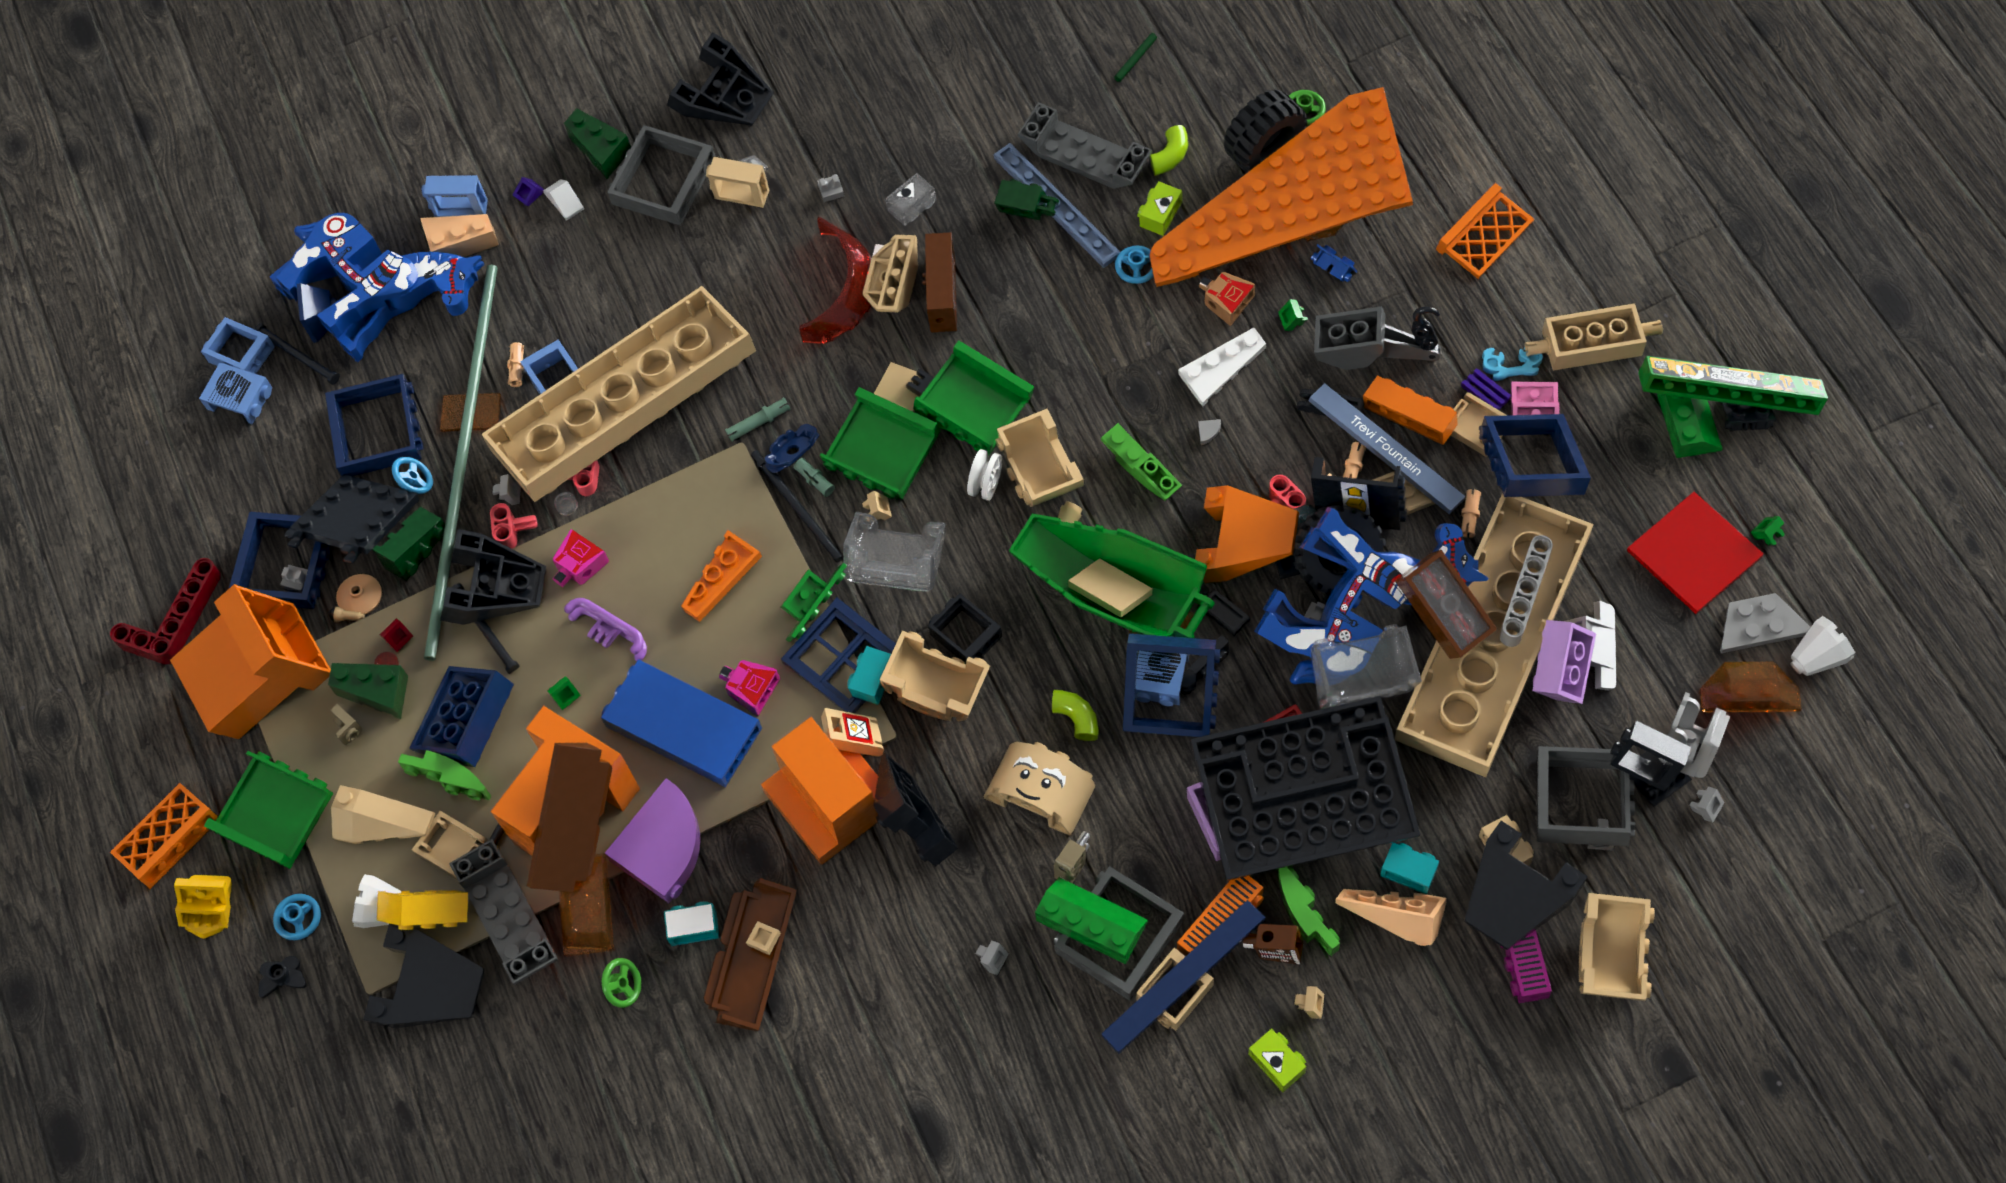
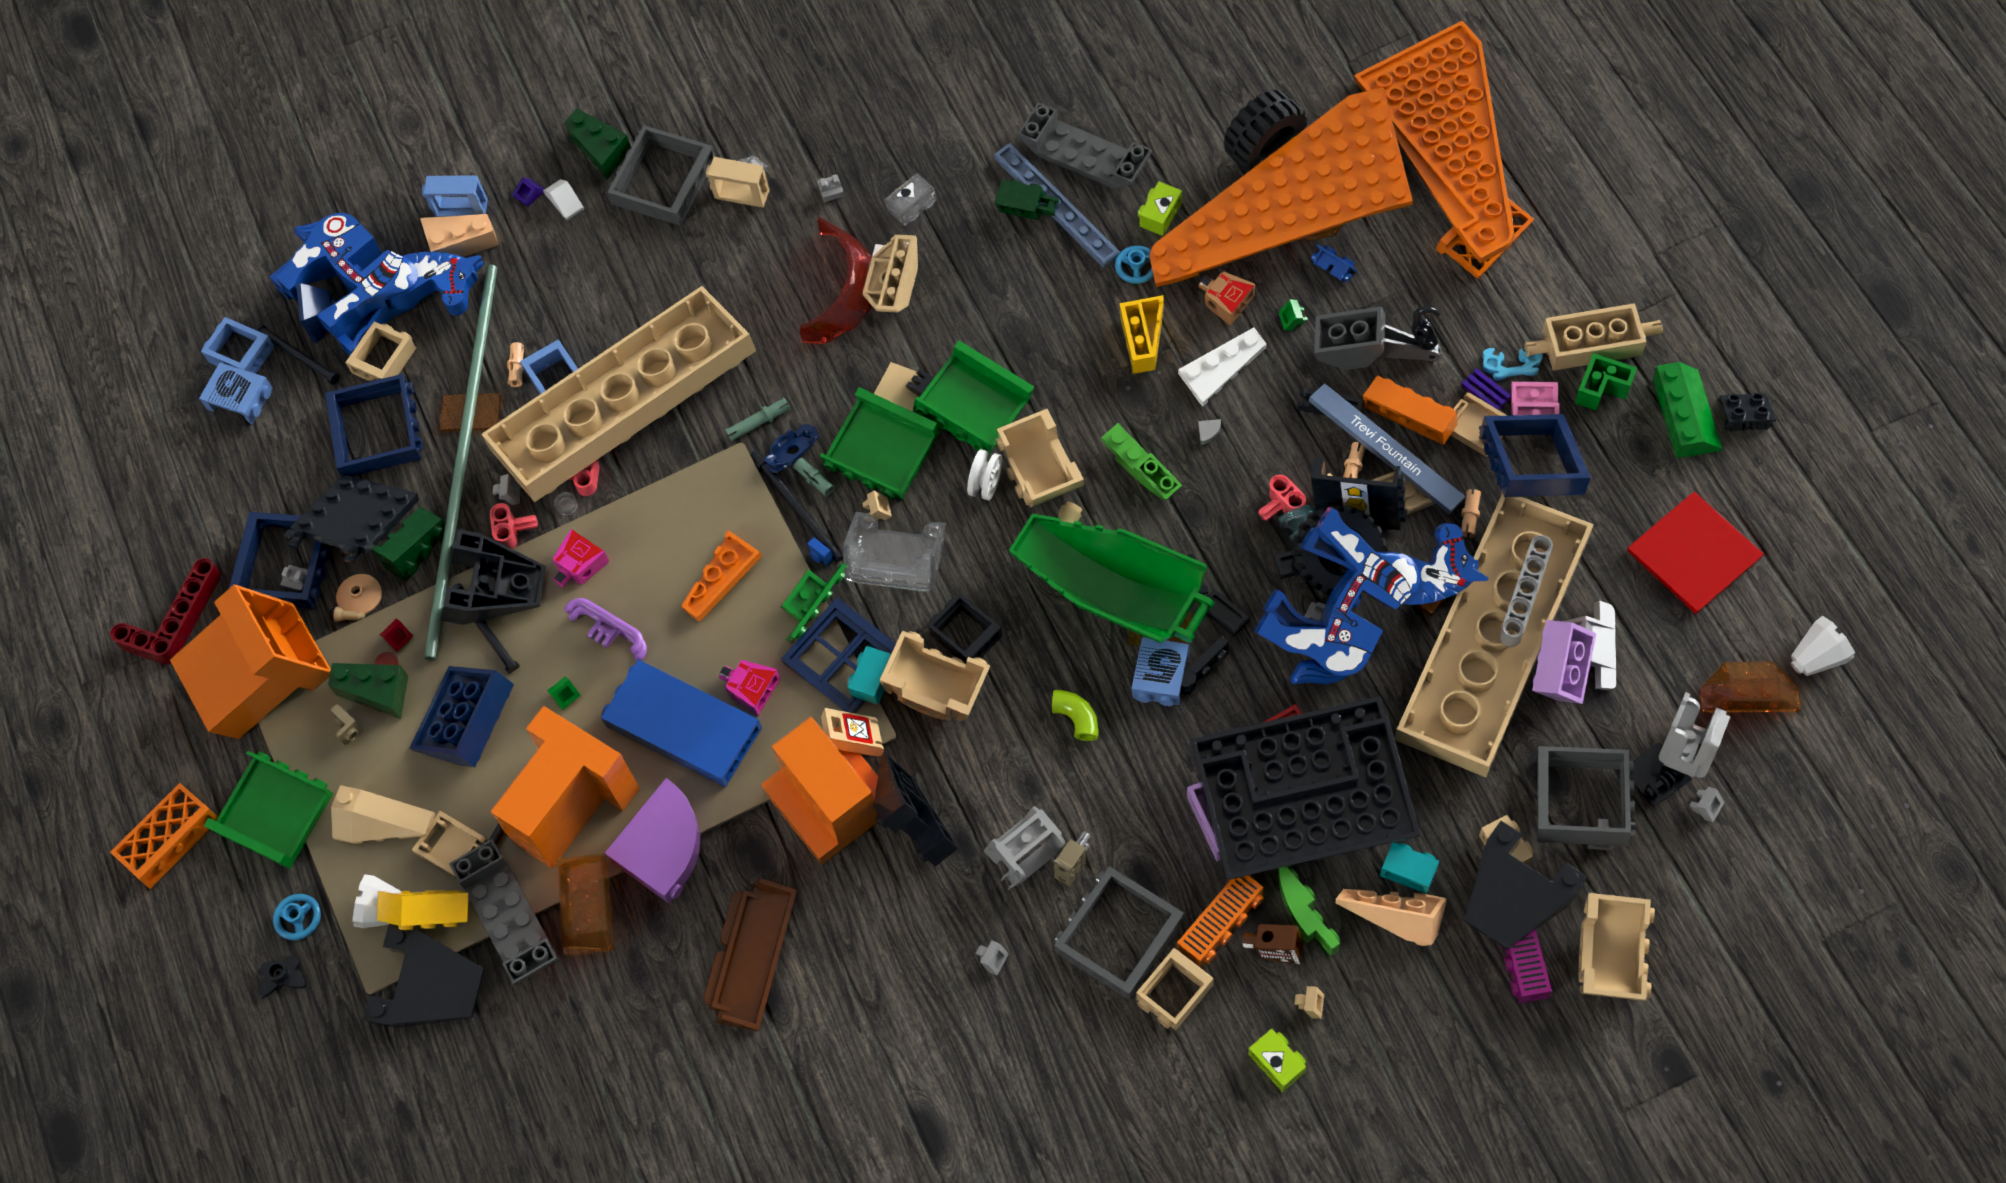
(203, 904): yellow piece -> none
(395, 363): none -> tan window
(410, 480): dark azure piece -> none
(449, 773): bright green slope -> none
(570, 817): reddish brown slope -> none
(619, 983): bright green piece -> none
(691, 923): white brick -> none
(730, 93): black wedge -> none
(763, 938): tan plate -> none
(819, 552): none -> blue plate
(940, 282): reddish brown brick -> none
(1020, 841): none -> light grey animal
(1042, 784): tan cylinder -> none
(1090, 919): green slope -> none
(1110, 587): tan tile -> none
(1135, 57): dark green bar -> none
(1142, 331): none -> yellow wedge
(1173, 152): lime cylinder -> none
(1177, 645): dark blue window -> none
(1182, 977): dark blue tile -> none
(1250, 533): orange wedge -> none
(1305, 99): bright green piece -> none
(1365, 667): clear windscreen -> none
(1445, 604): brick -> none
(1449, 132): none -> orange wing
(1602, 377): none -> green brick
(1655, 743): black window -> none
(1732, 385): green brick -> none
(1760, 622): light grey wing -> none
(1767, 528): green tile -> none

